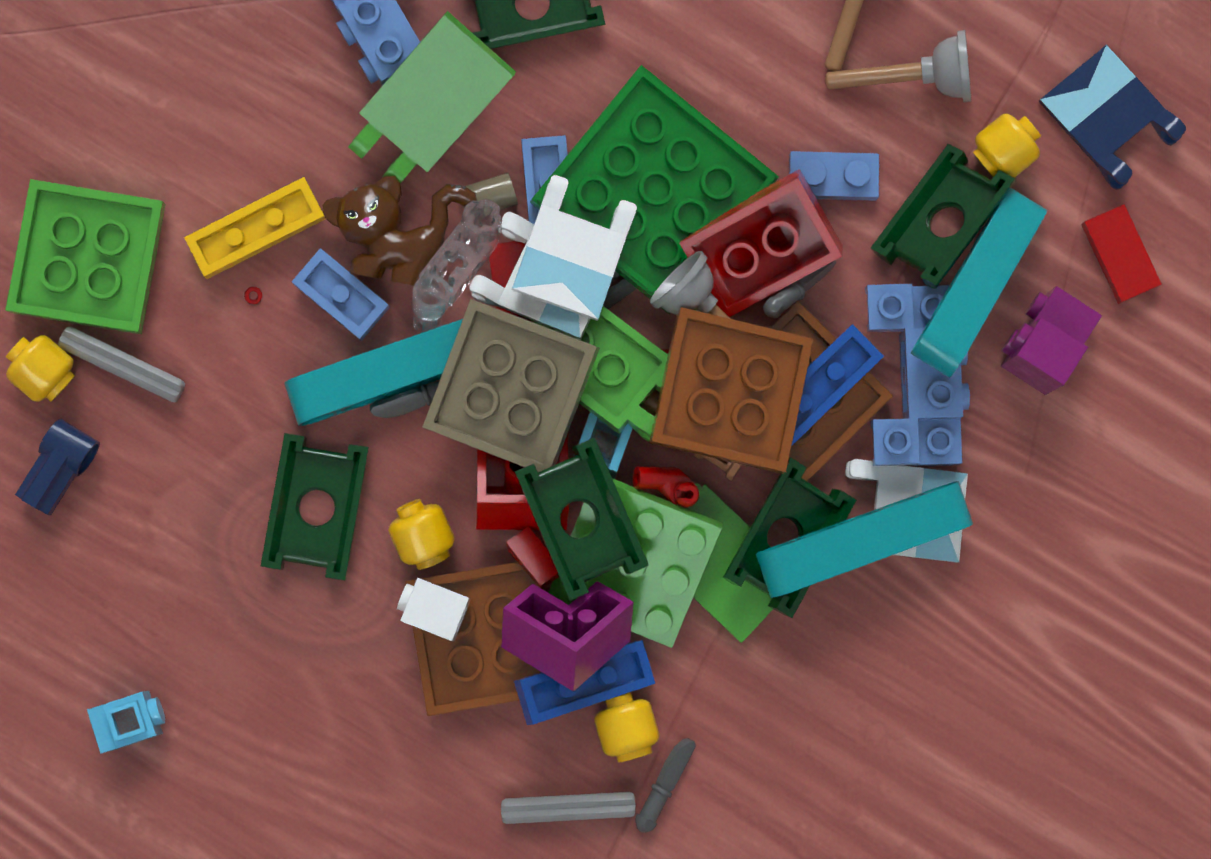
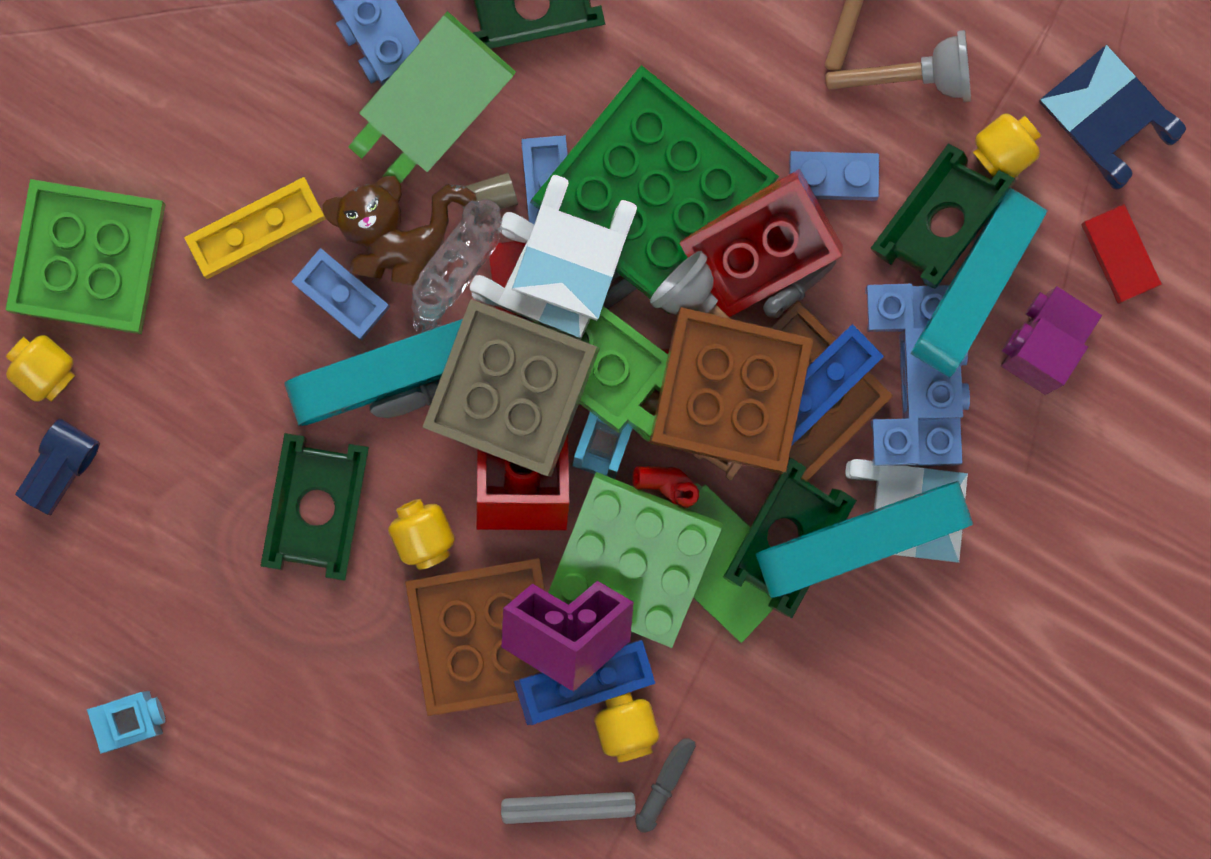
(121, 364): light grey axle -> none
(248, 291): red piece -> none
(433, 608): white brick -> none
(533, 557): red piece -> none
(613, 537): dark green piece -> none

